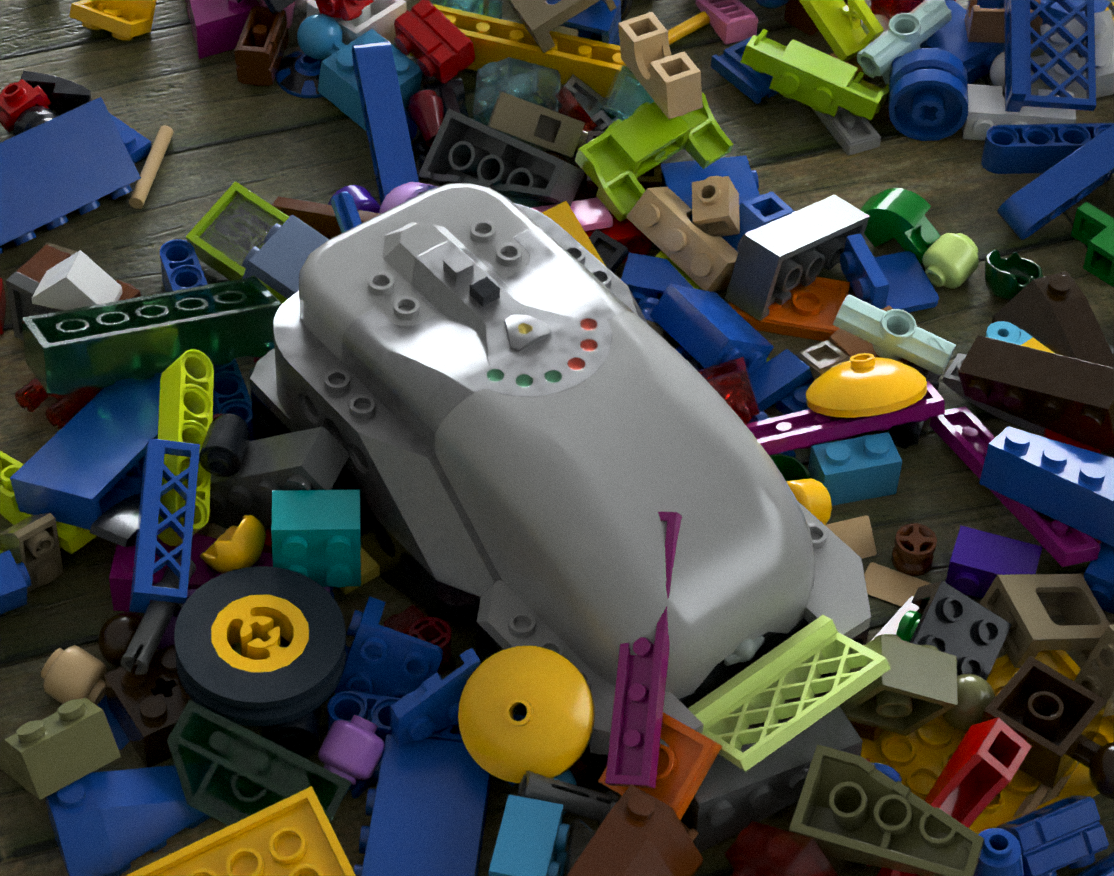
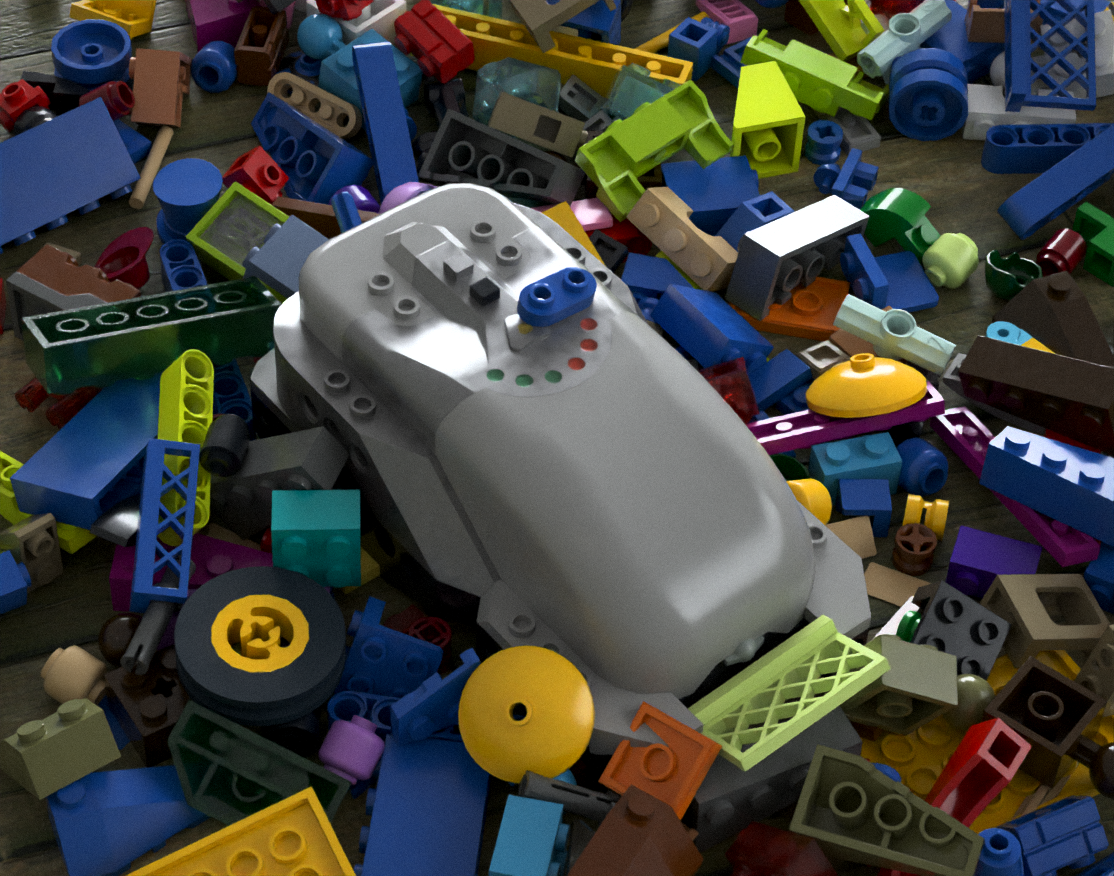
(76, 284): white slope -> none
(92, 53): none -> blue wheel
(116, 97): none -> dark red brick
(126, 258): none -> dark red piece
(159, 86): none -> nougat brick
(186, 194): none -> blue hat
(214, 67): none -> blue head
(237, 546): yellow hair -> none
(258, 174): none -> red brick
(307, 95): none -> tan plate
(308, 152): none -> blue wedge
(427, 113): dark red cone -> none
(562, 295): none -> blue plate
(573, 108): clear red plate -> none
(641, 693): magenta plate -> none
(667, 78): tan arch -> none
(698, 43): none -> blue brick
(716, 206): tan brick -> none
(767, 121): none -> neon yellow slope
(823, 142): none -> blue wheel
(850, 182): none -> blue hips
(866, 498): none -> blue panel
(922, 468): none -> blue head
(935, 513): none -> yellow wheel
(1061, 252): none -> dark red brick

